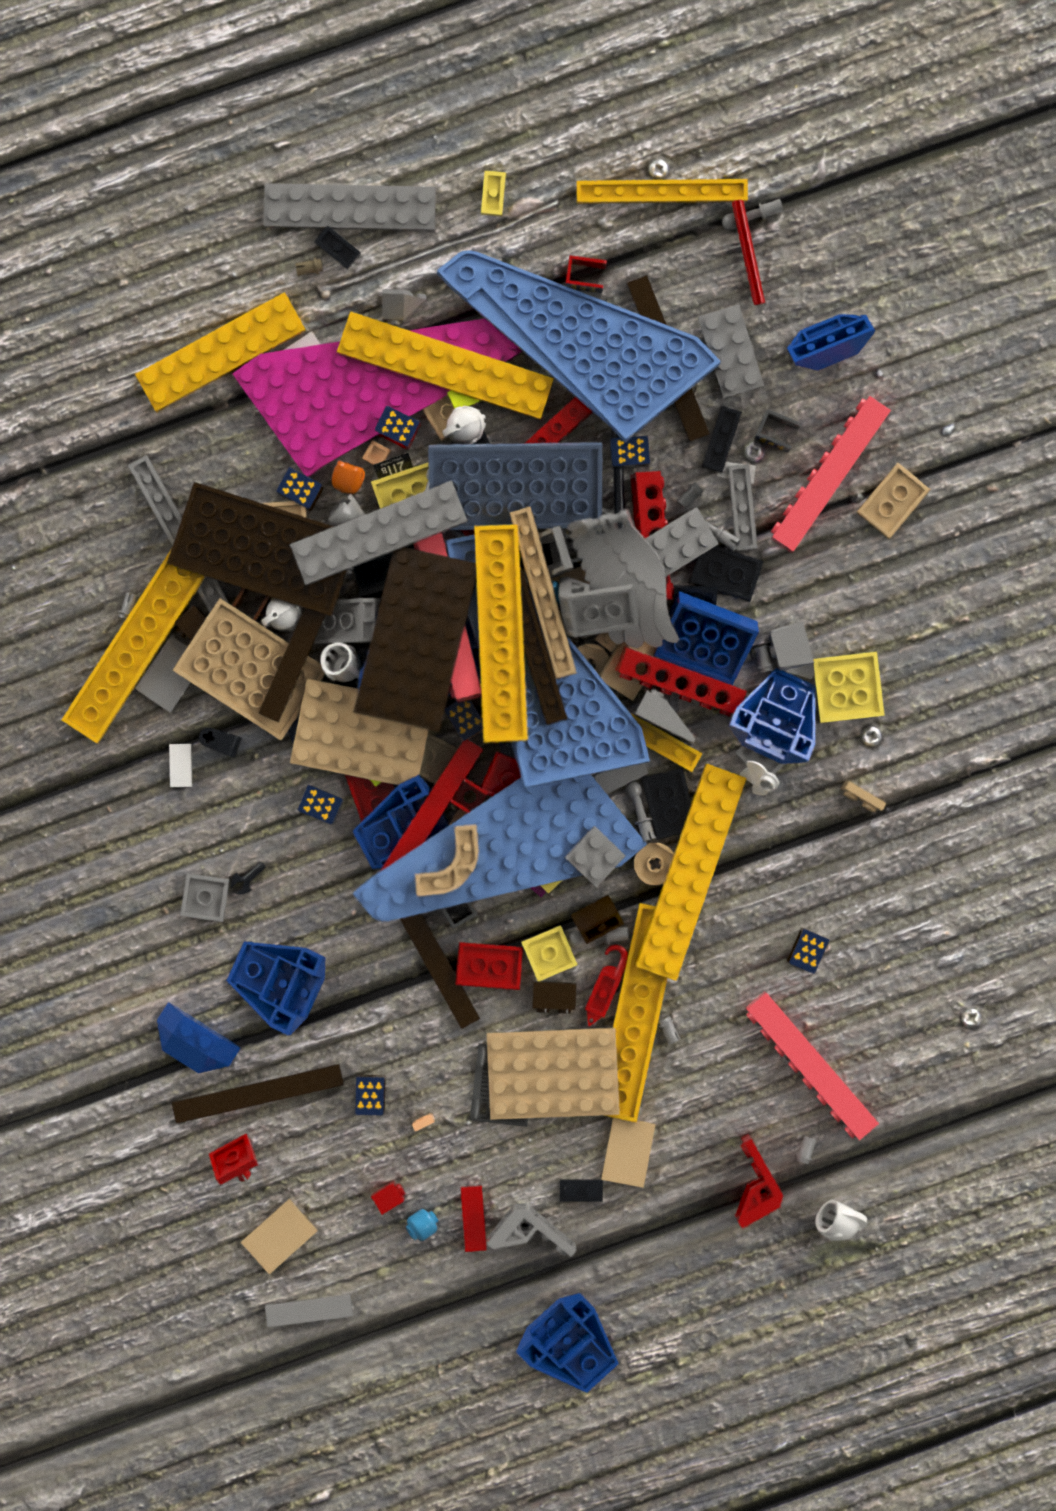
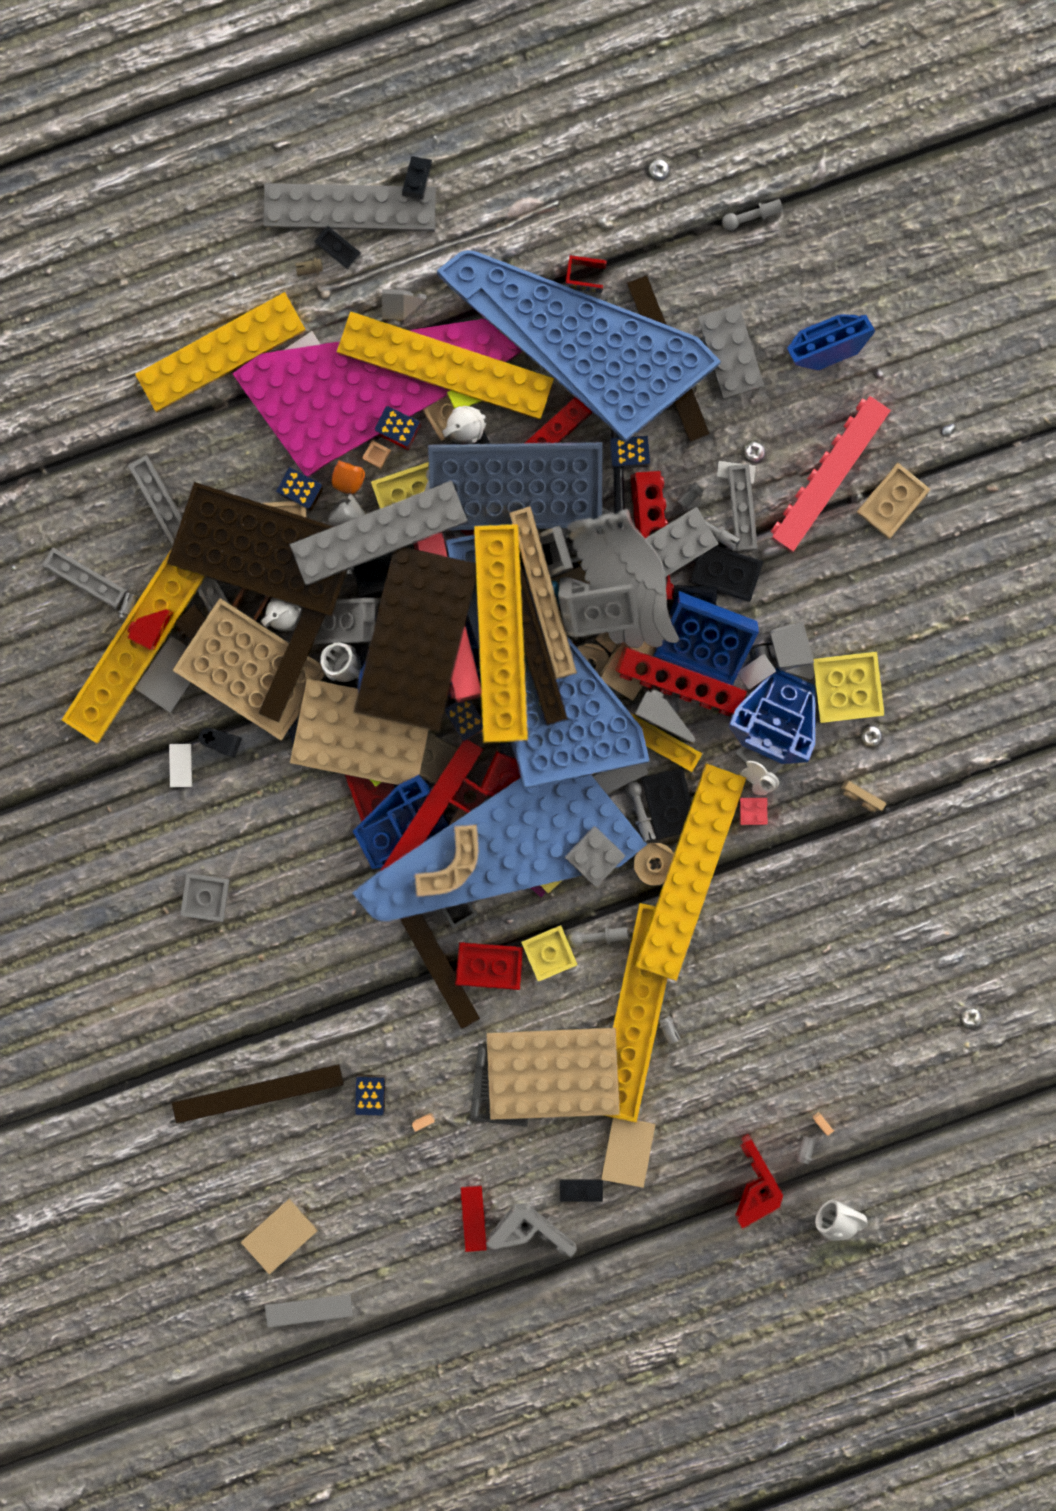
(84, 578): none -> light grey tile
(149, 628): none -> red slope
(193, 1041): blue wedge -> none
(233, 1160): red tile -> none
(247, 878): black bar -> none
(278, 982): blue wedge -> none
(320, 804): dark blue piece -> none
(388, 1196): red brick -> none
(393, 465): black sticker -> none
(417, 177): none -> black plate
(421, 1225): dark azure head -> none
(493, 193): light yellow plate -> none
(554, 996): dark brown brick -> none
(569, 1343): blue wedge -> none
(597, 919): dark brown brick -> none
(606, 986): red plate -> none
(661, 191): yellow plate -> none
(721, 439): black tile -> none
(748, 252): red axle -> none
(753, 811): none -> coral piece
(756, 671): none -> white sticker
(779, 418): dark grey piece -> none
(807, 950): dark blue piece -> none
(812, 1066): coral brick -> none
(822, 1124): none -> light nougat tile

